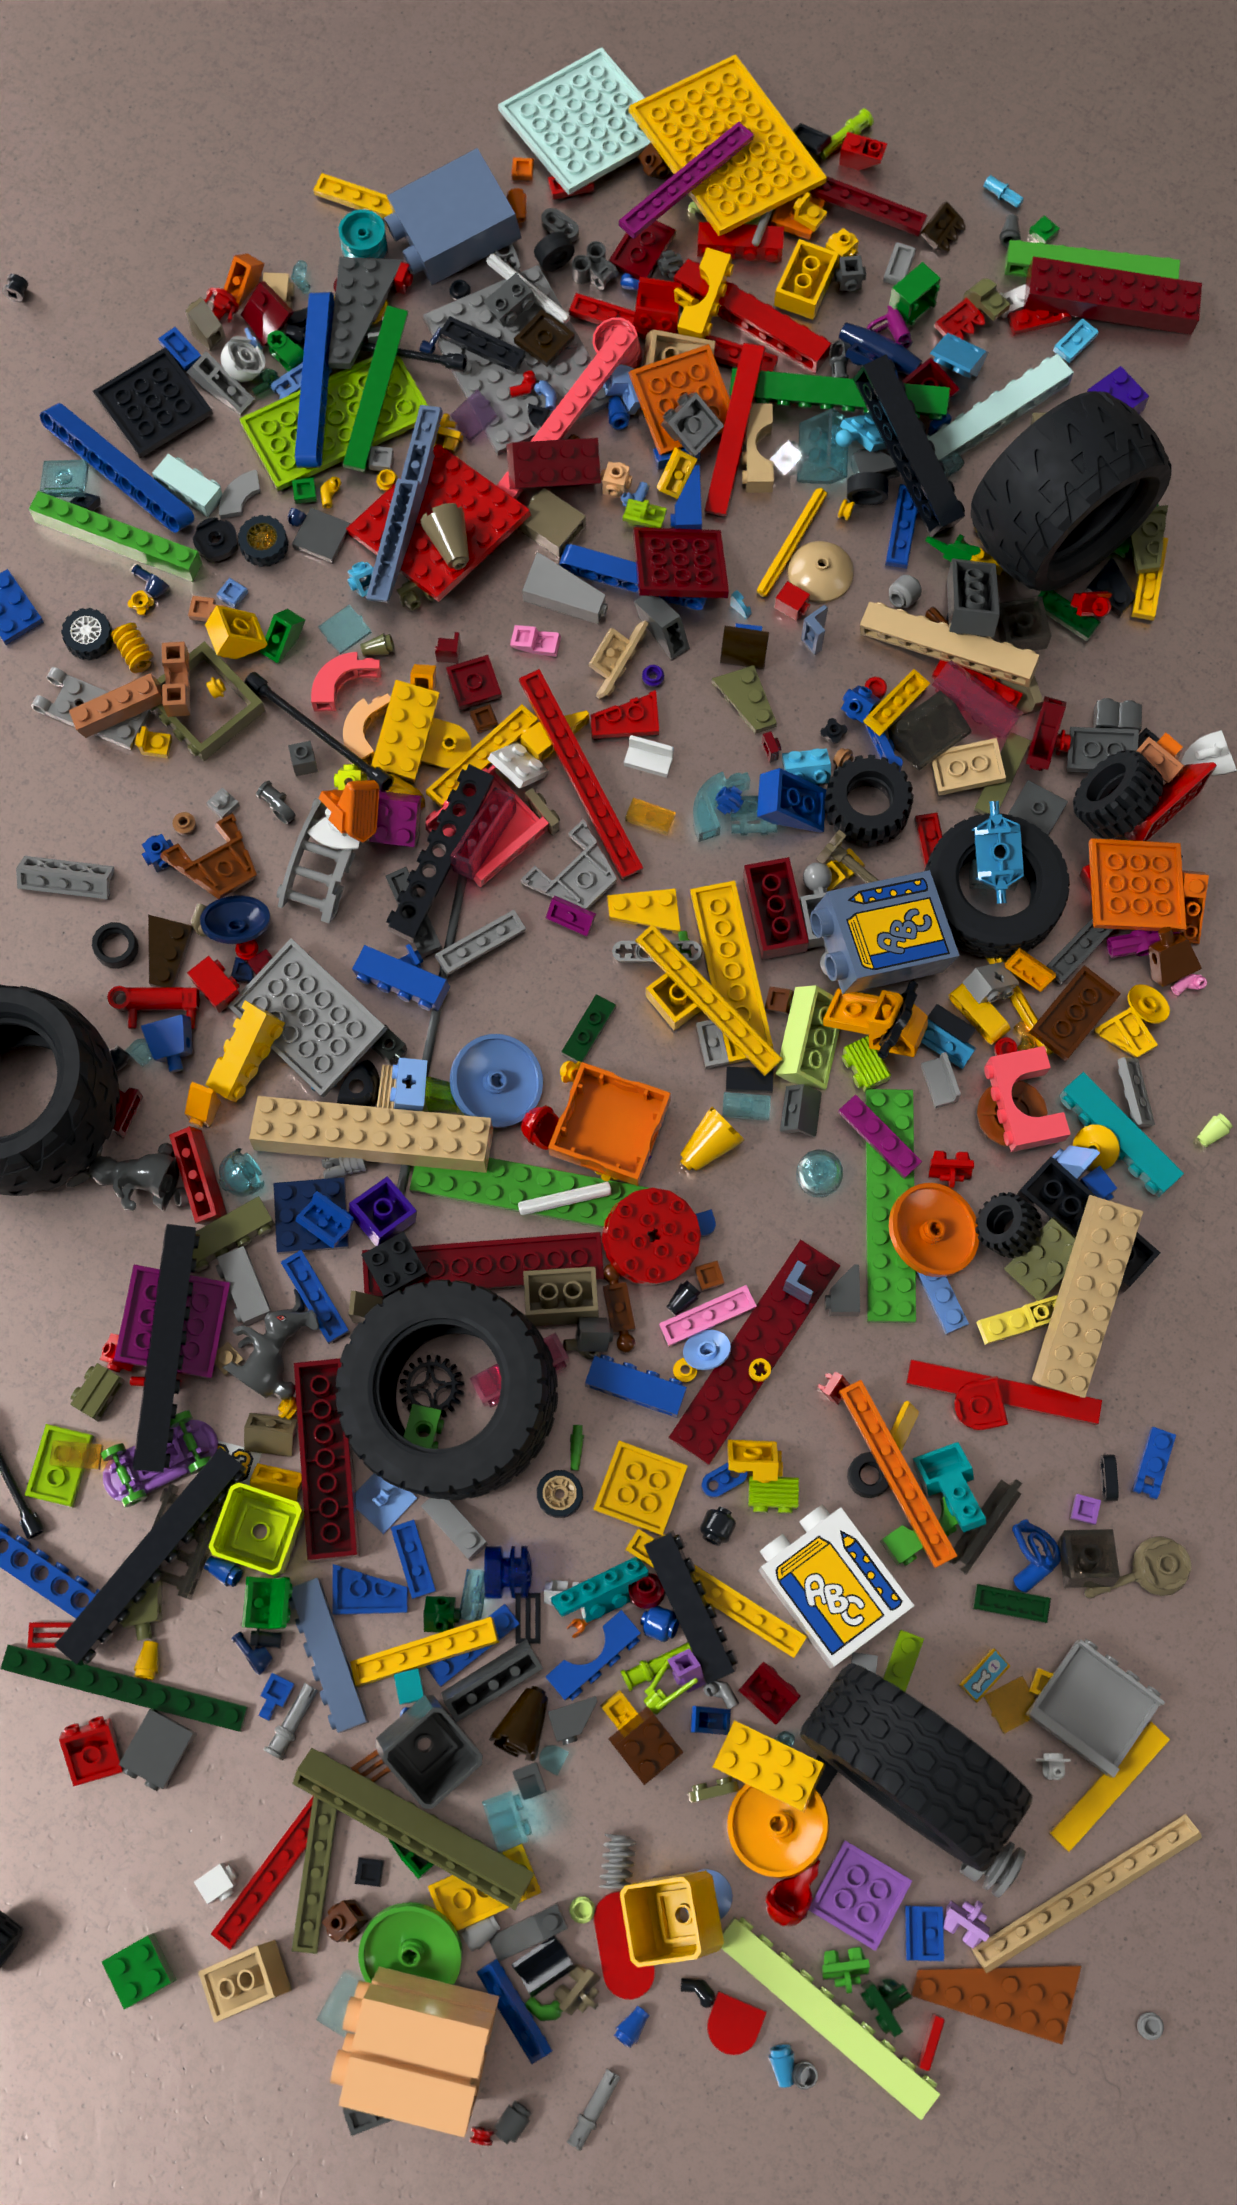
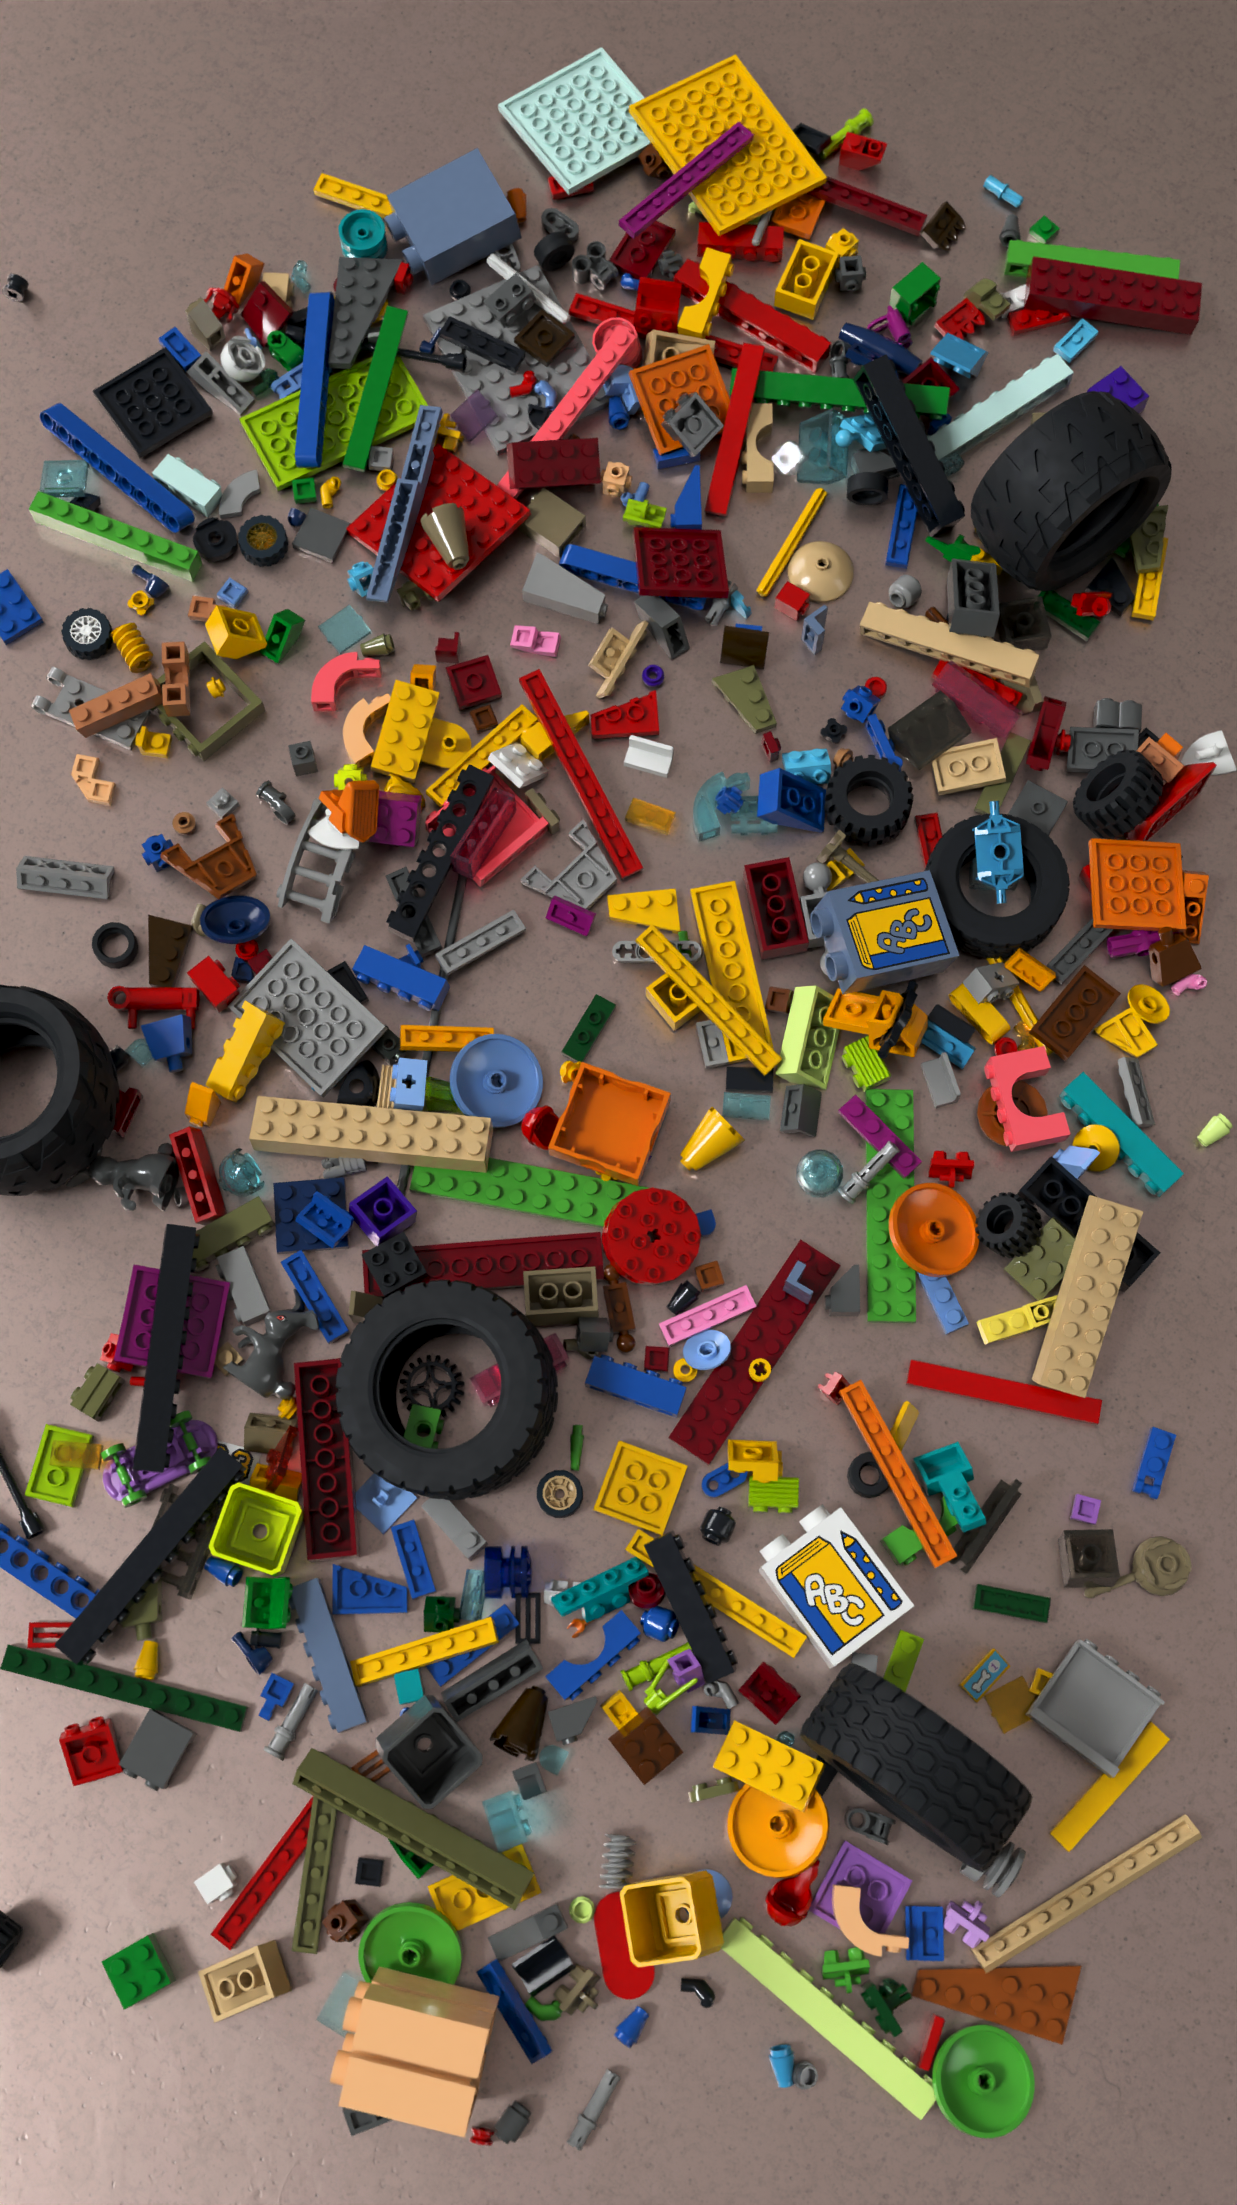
(94, 790): none -> light nougat tile
(260, 687): black hose -> none
(279, 1459): none -> clear red wing
(346, 978): none -> black tile
(439, 1037): none -> light orange plate
(480, 1933): light grey cone -> none
(522, 169): orange tile -> none
(564, 1198): white axle -> none
(656, 1359): none -> dark red tile
(676, 473): yellow slope -> none
(684, 298): yellow slope -> none
(720, 605): none -> light grey pin
(734, 2024): red tile -> none
(808, 213): yellow bracket -> none
(846, 509): yellow bush -> none
(847, 1915): none -> light nougat arch
(862, 1179): none -> light grey pin
(874, 1825): none -> dark grey piece
(896, 702): yellow plate -> none
(899, 263): light grey tile -> none
(981, 1404): red tile -> none
(1005, 2085): none -> bright green dish
(1040, 1565): blue piece -> none
(1053, 1765): white hinge -> none
(1099, 1184): blue brick -> none
(1109, 1477): black beam -> none
(1150, 2026): light grey plate -> none

